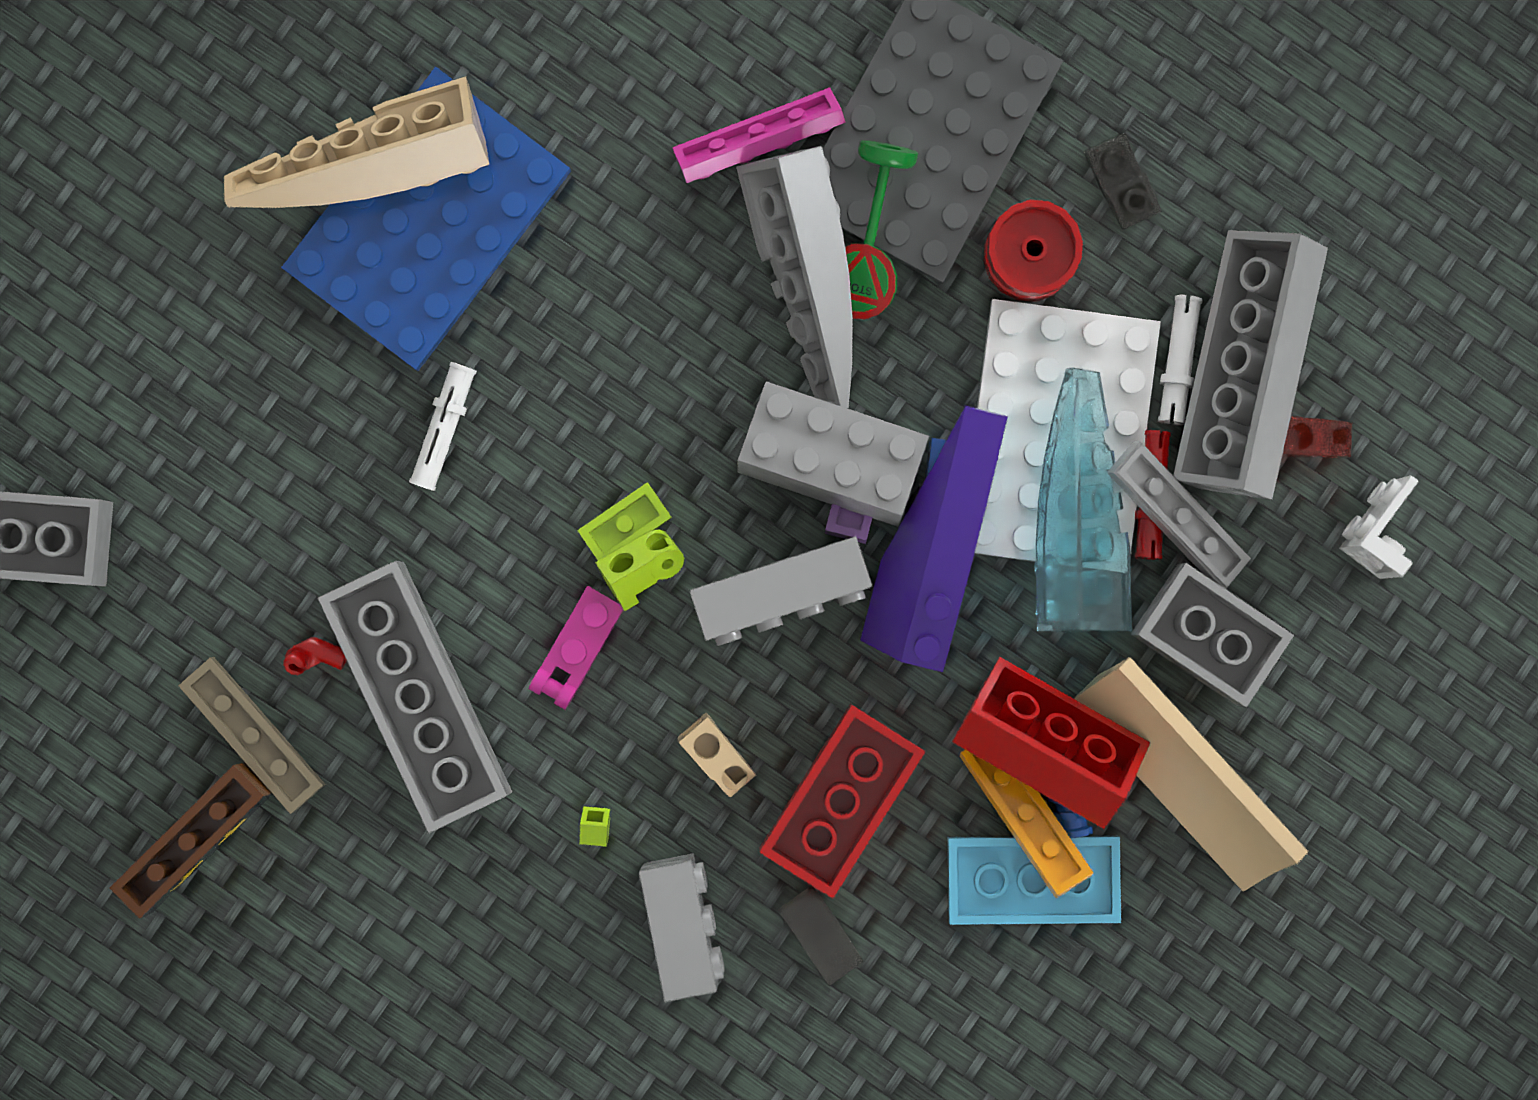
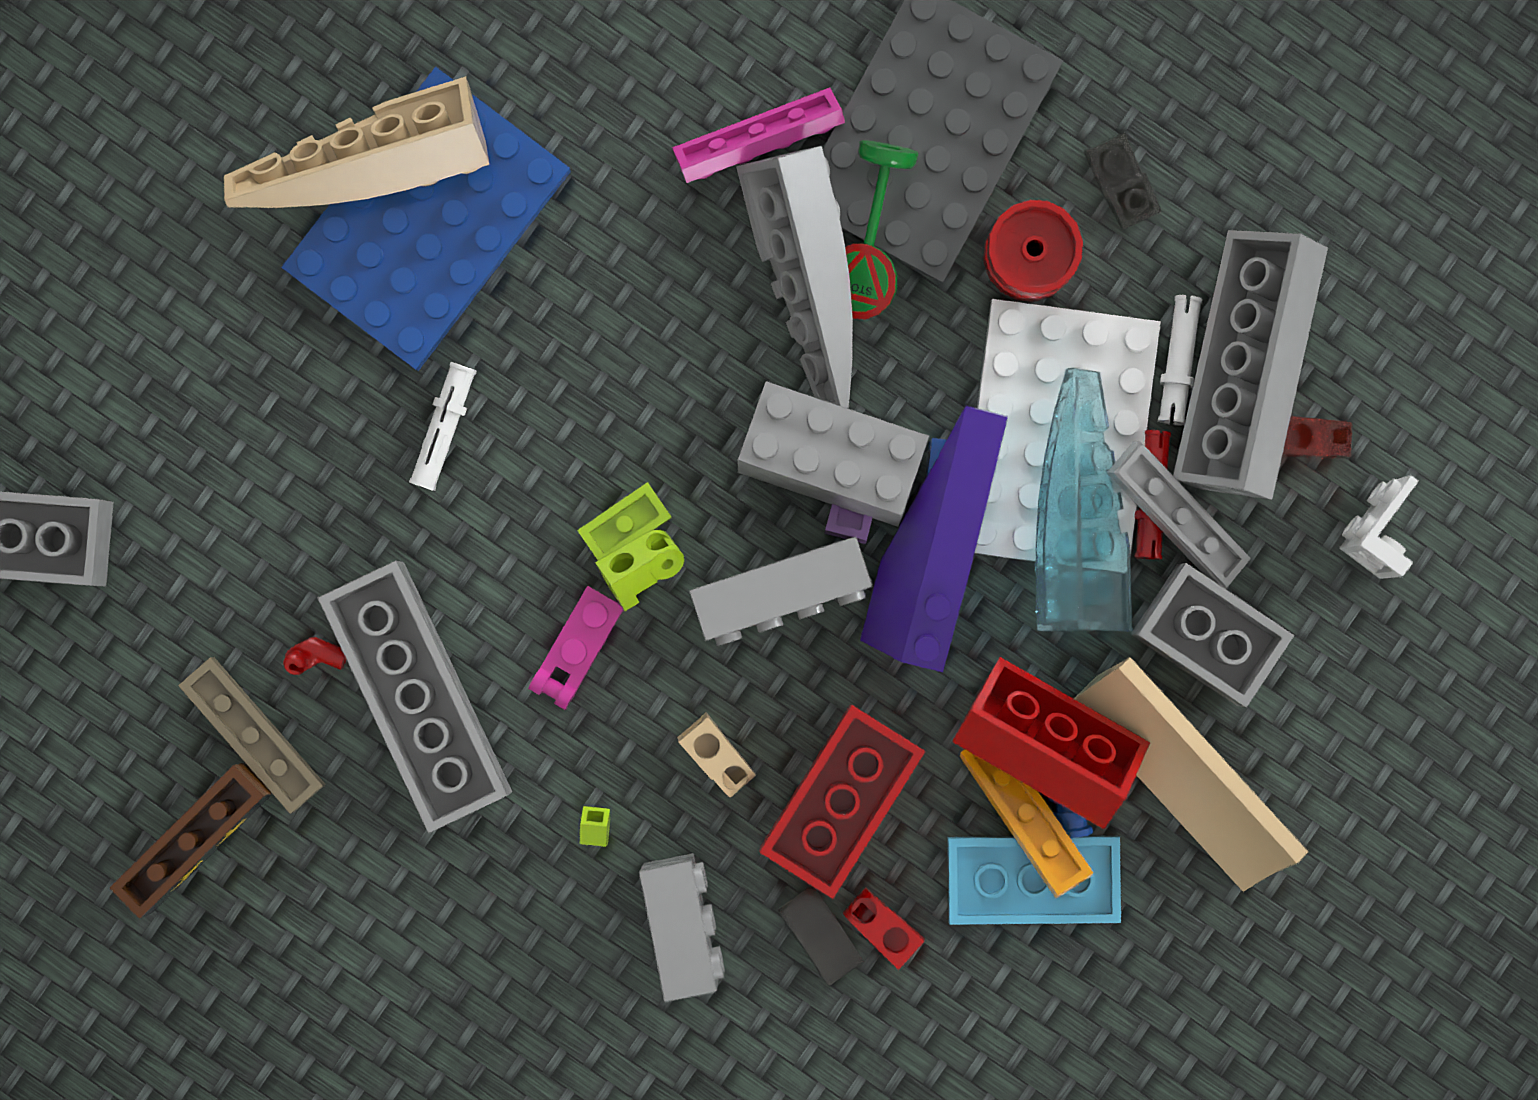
(883, 928): none -> red leg

